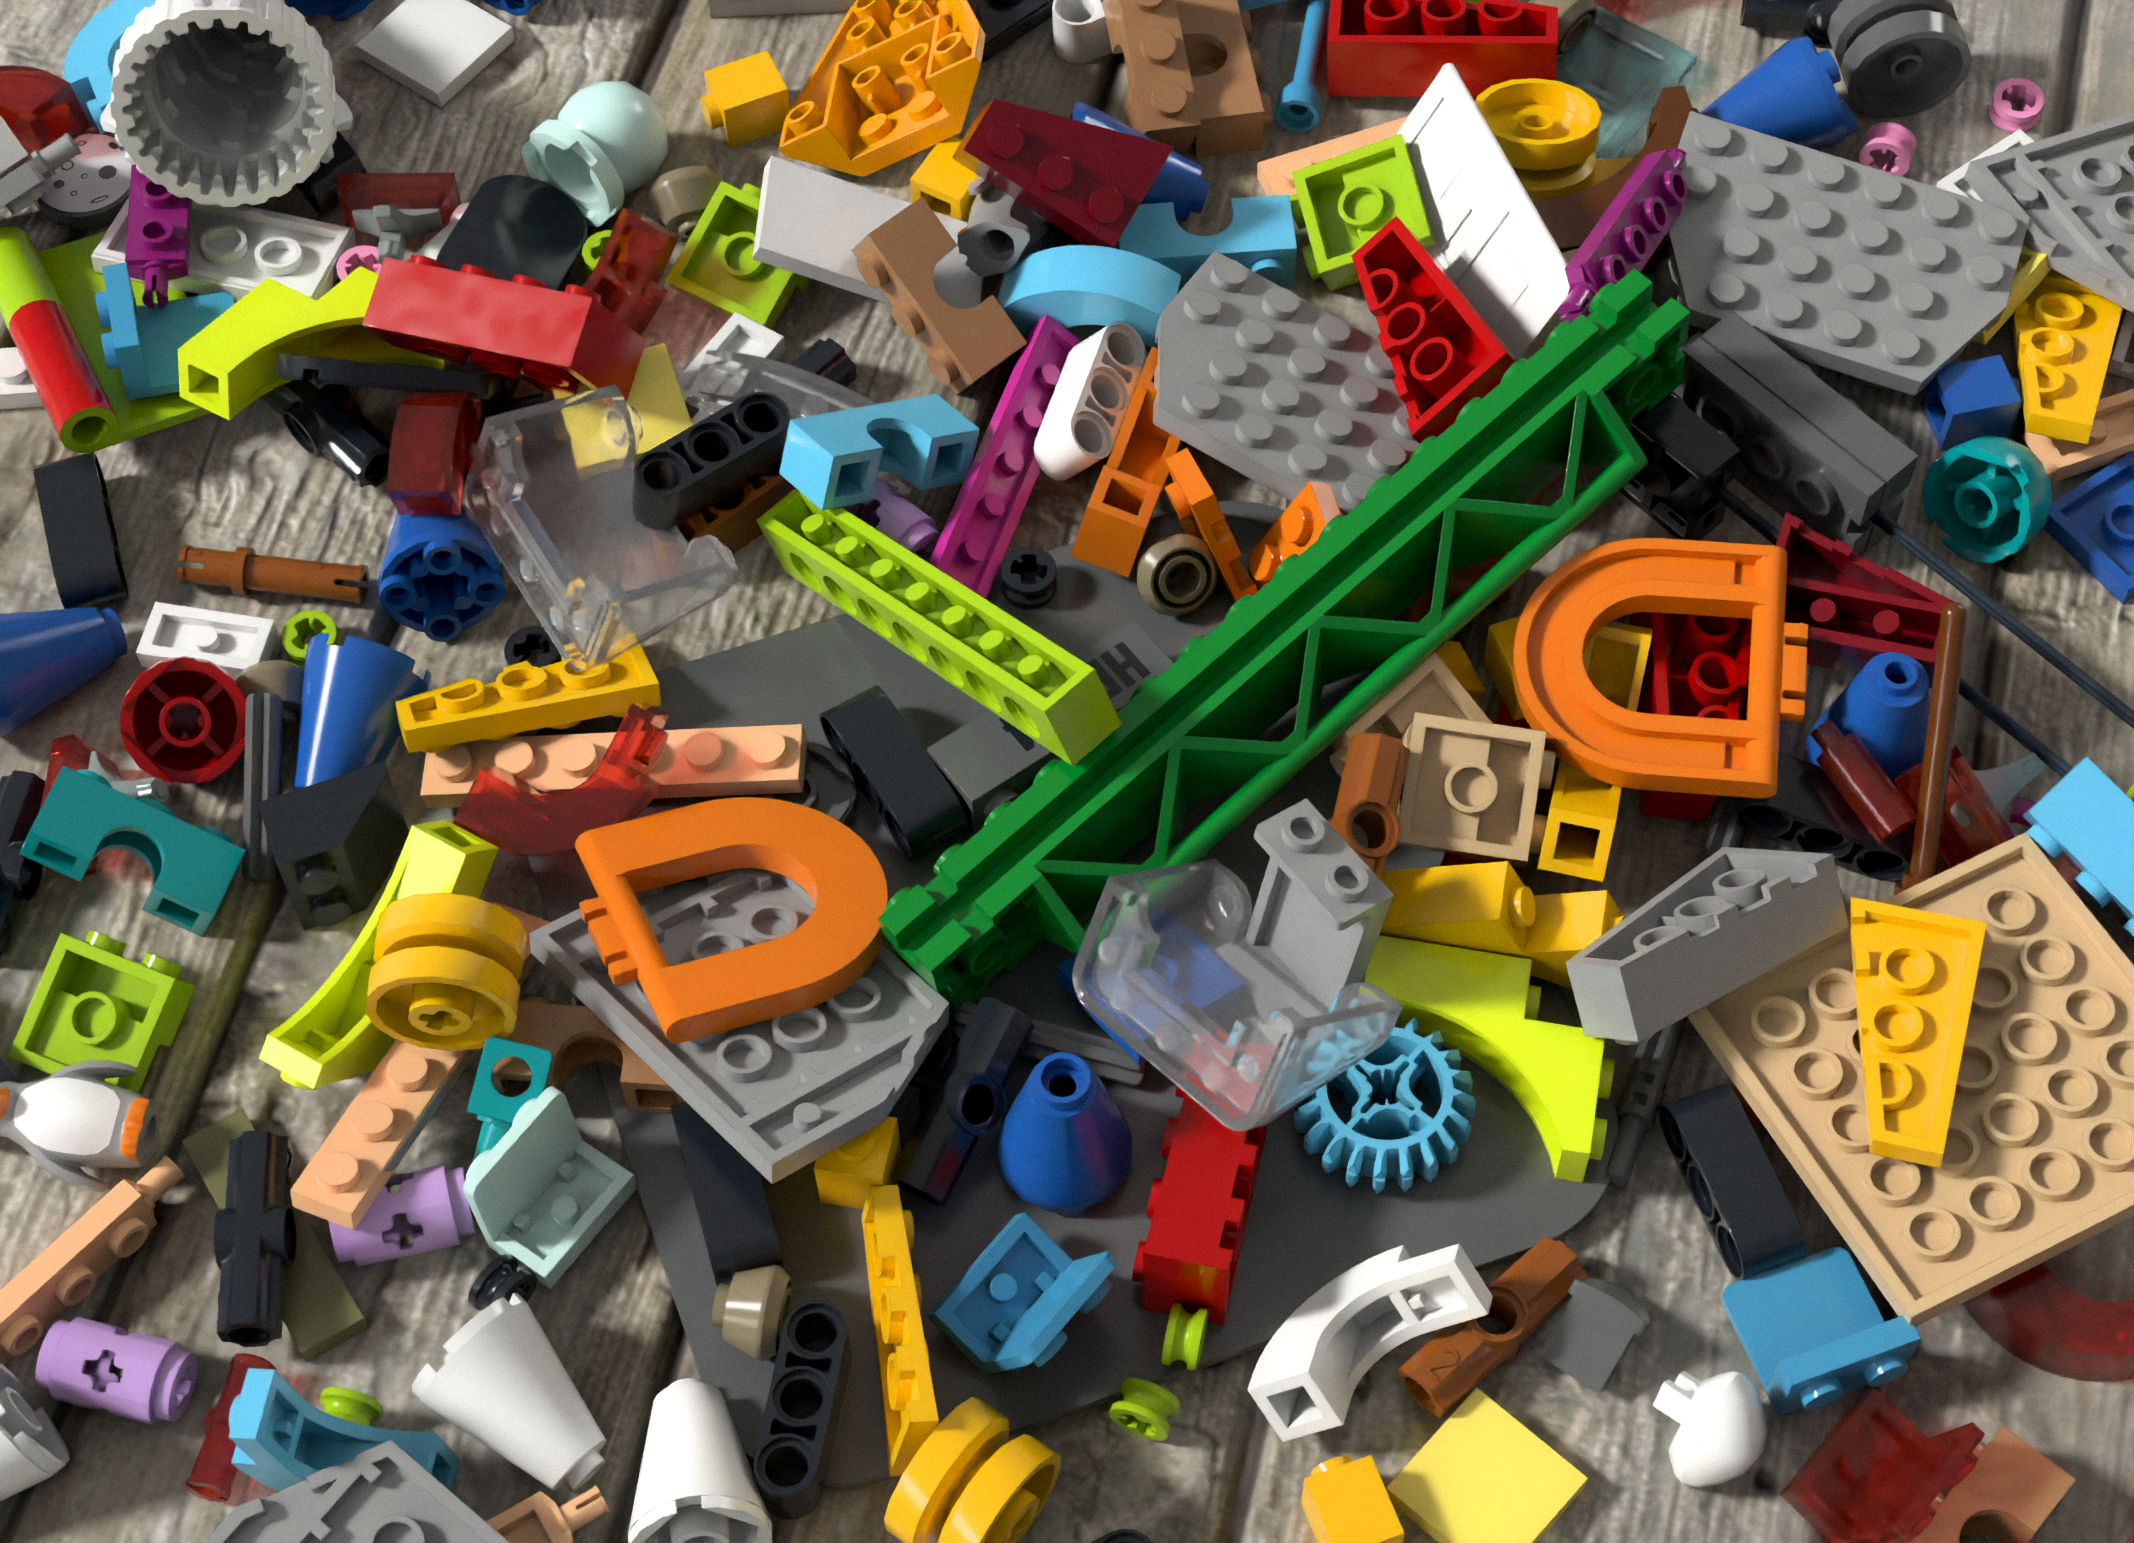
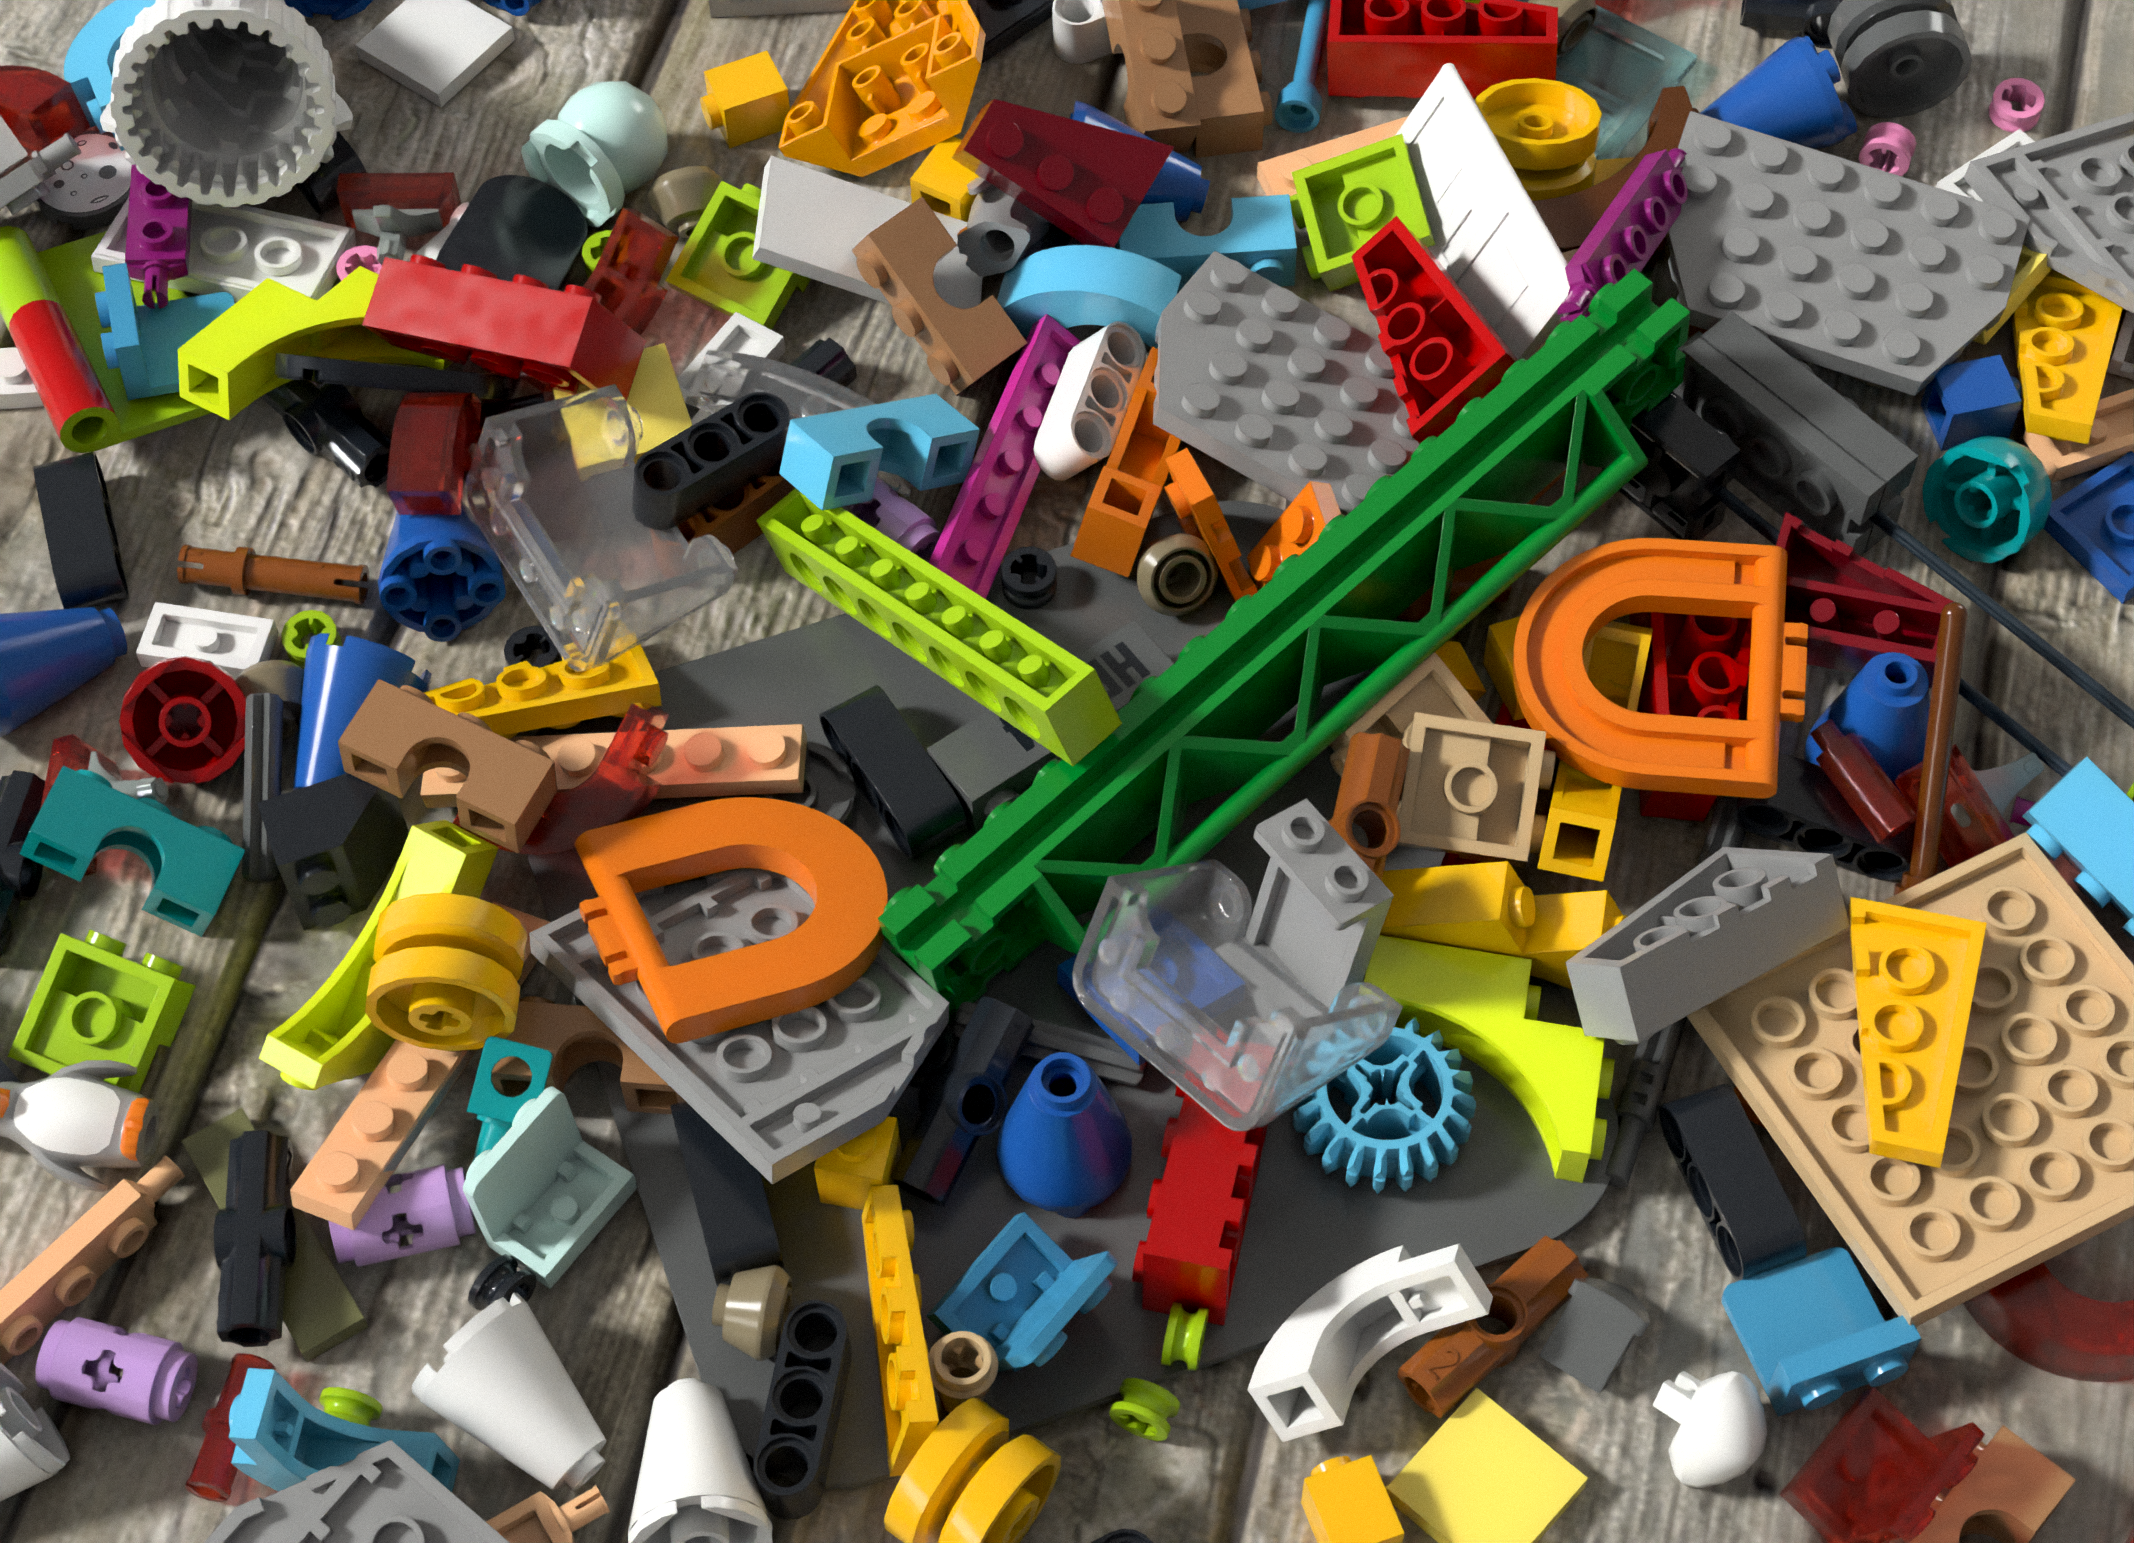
(405, 734): none -> medium nougat arch
(962, 1367): none -> tan cone

